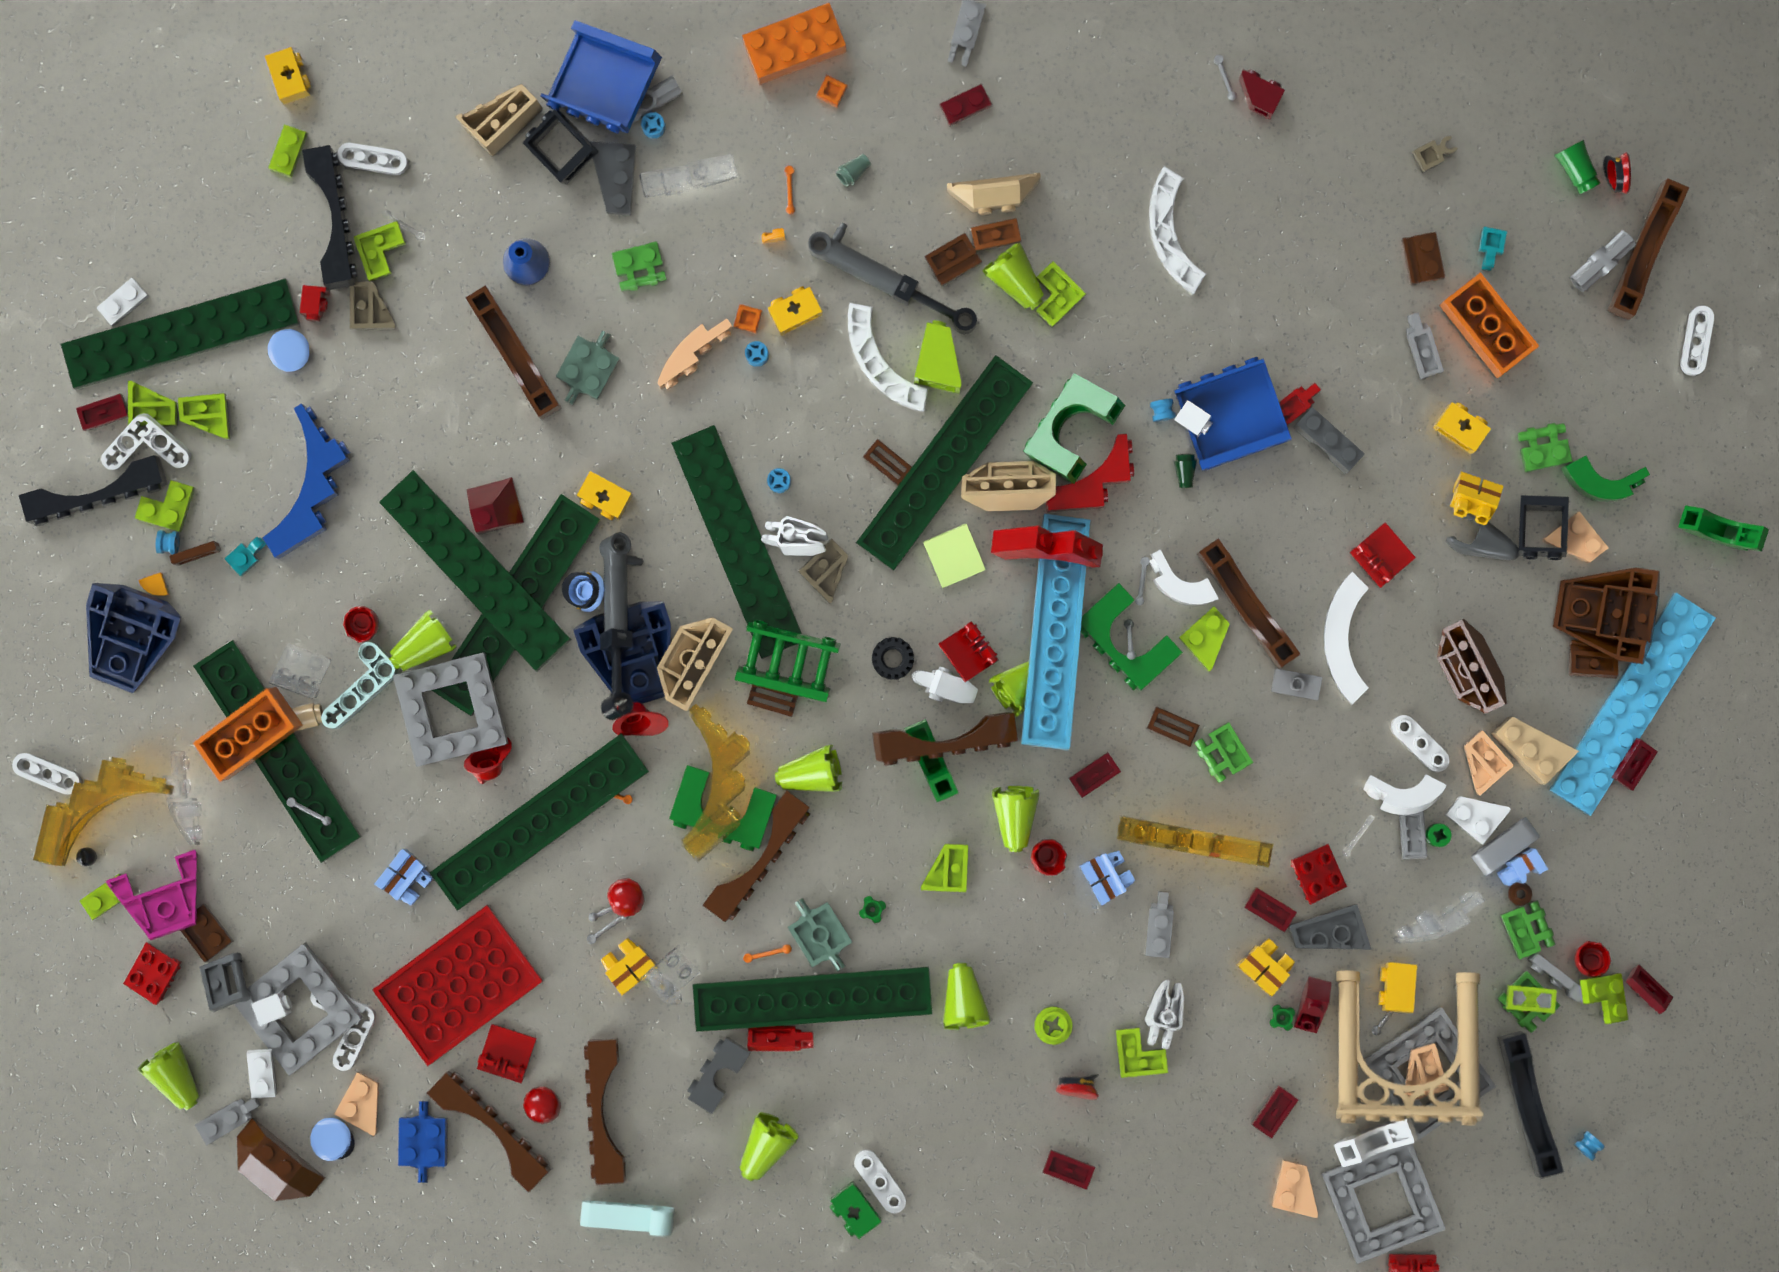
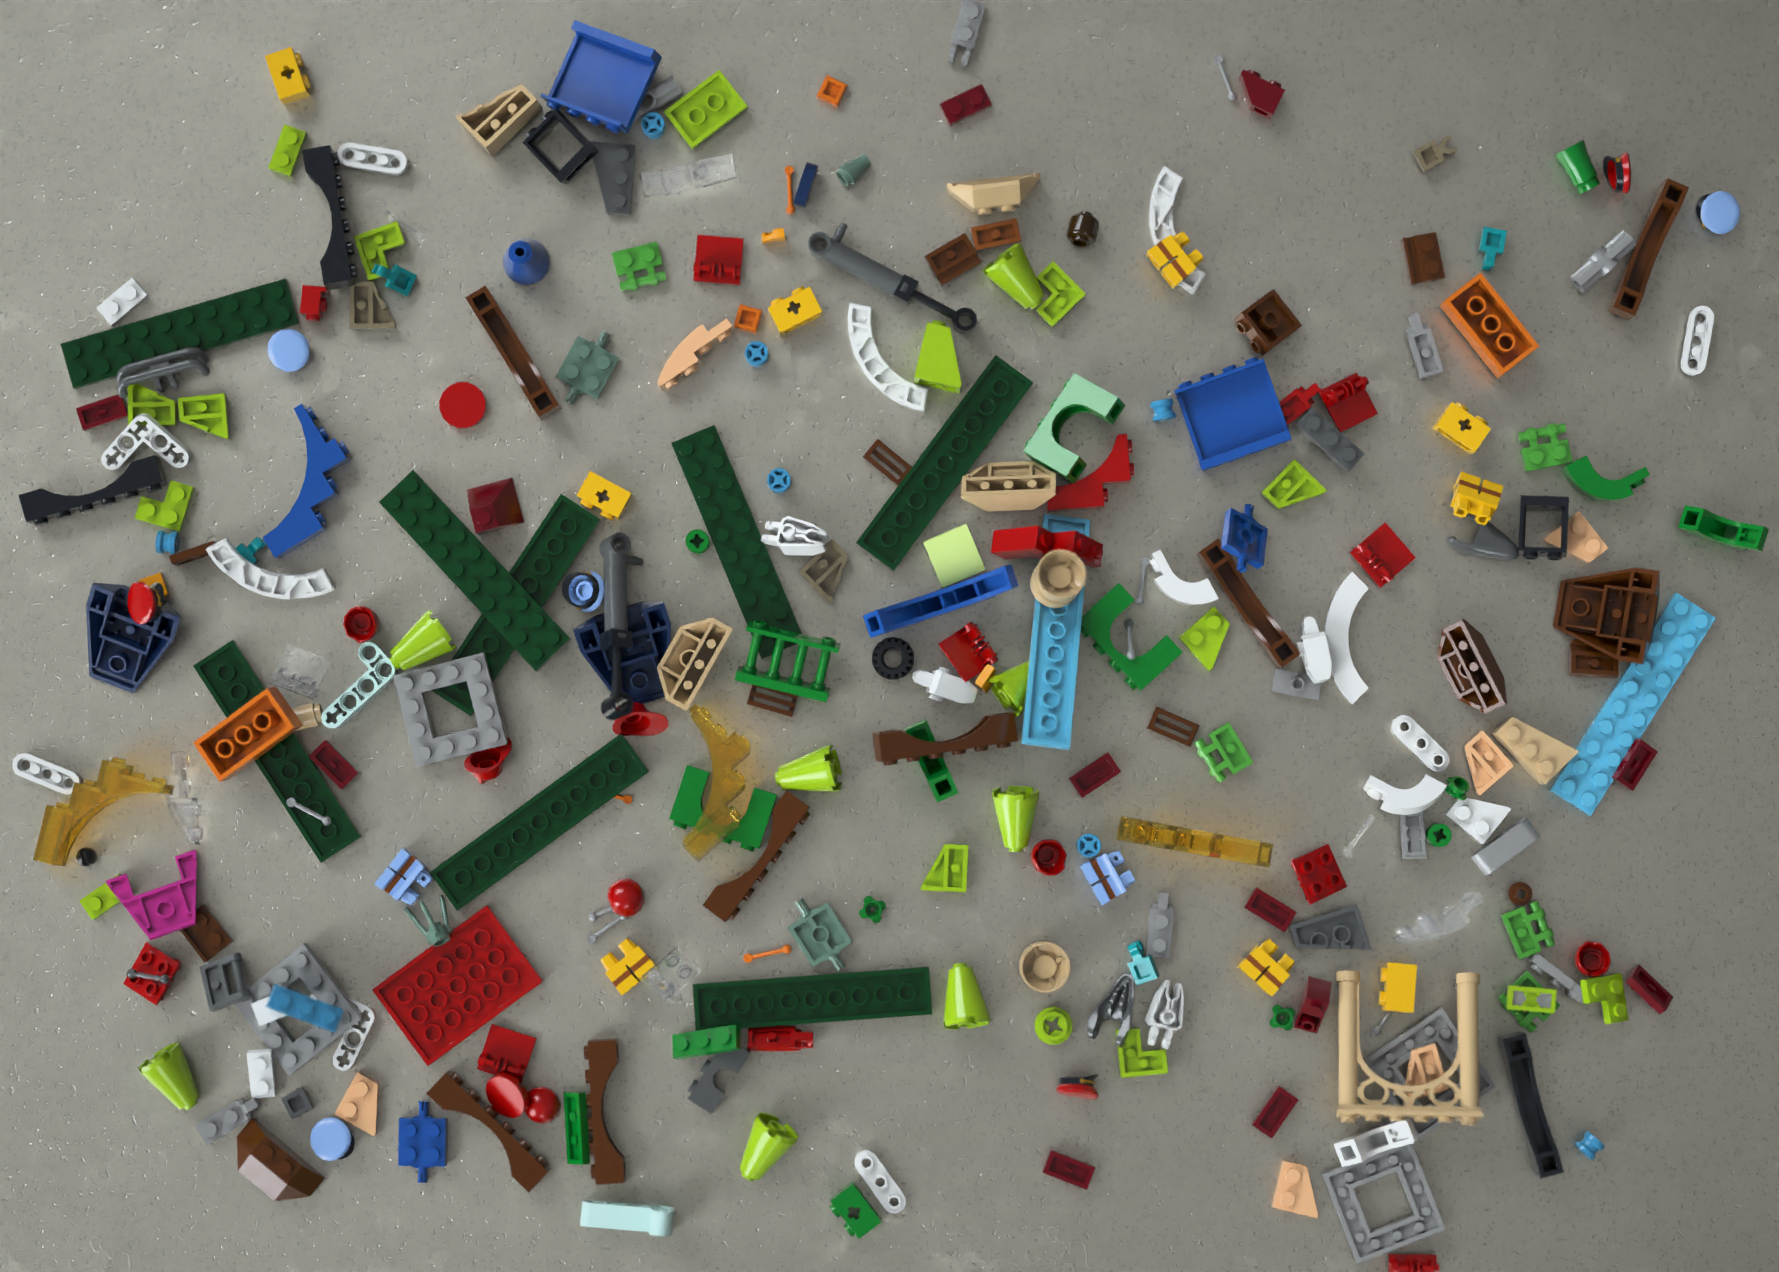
(132, 973): none -> dark grey hinge
(145, 601): none -> red piece
(159, 367): none -> dark grey piece
(267, 582): none -> white tile
(297, 1103): none -> dark grey plate
(304, 1008): none -> dark azure arch
(333, 764): none -> dark red plate
(397, 278): none -> teal plate
(437, 933): none -> sand green plant
(462, 405): none -> red tile
(507, 1095): none -> red tile
(576, 1128): none -> green plate
(700, 541): none -> green wheel
(705, 109): none -> lime plate
(706, 1042): none -> green plate
(718, 259): none -> red hinge
(794, 43): orange brick -> none
(806, 184): none -> dark blue beam
(941, 601): none -> blue arch
(984, 677): none -> light orange tile
(1044, 966): none -> tan wheel
(1058, 578): none -> tan wheel
(1082, 229): none -> dark brown head
(1092, 845): none -> dark azure wheel
(1115, 1006): none -> dark grey animal
(1142, 967): none -> plate
(1170, 249): none -> yellow hips
(1185, 469): dark green cone -> none
(1194, 419): white brick -> none
(1244, 538): none -> blue plate
(1267, 322): none -> reddish brown plate
(1292, 486): none -> lime wing
(1314, 649): none -> white hinge
(1348, 401): none -> red hinge
(1457, 787): none -> green plate
(1520, 865): light blue hips -> none
(1718, 212): none -> light blue piece

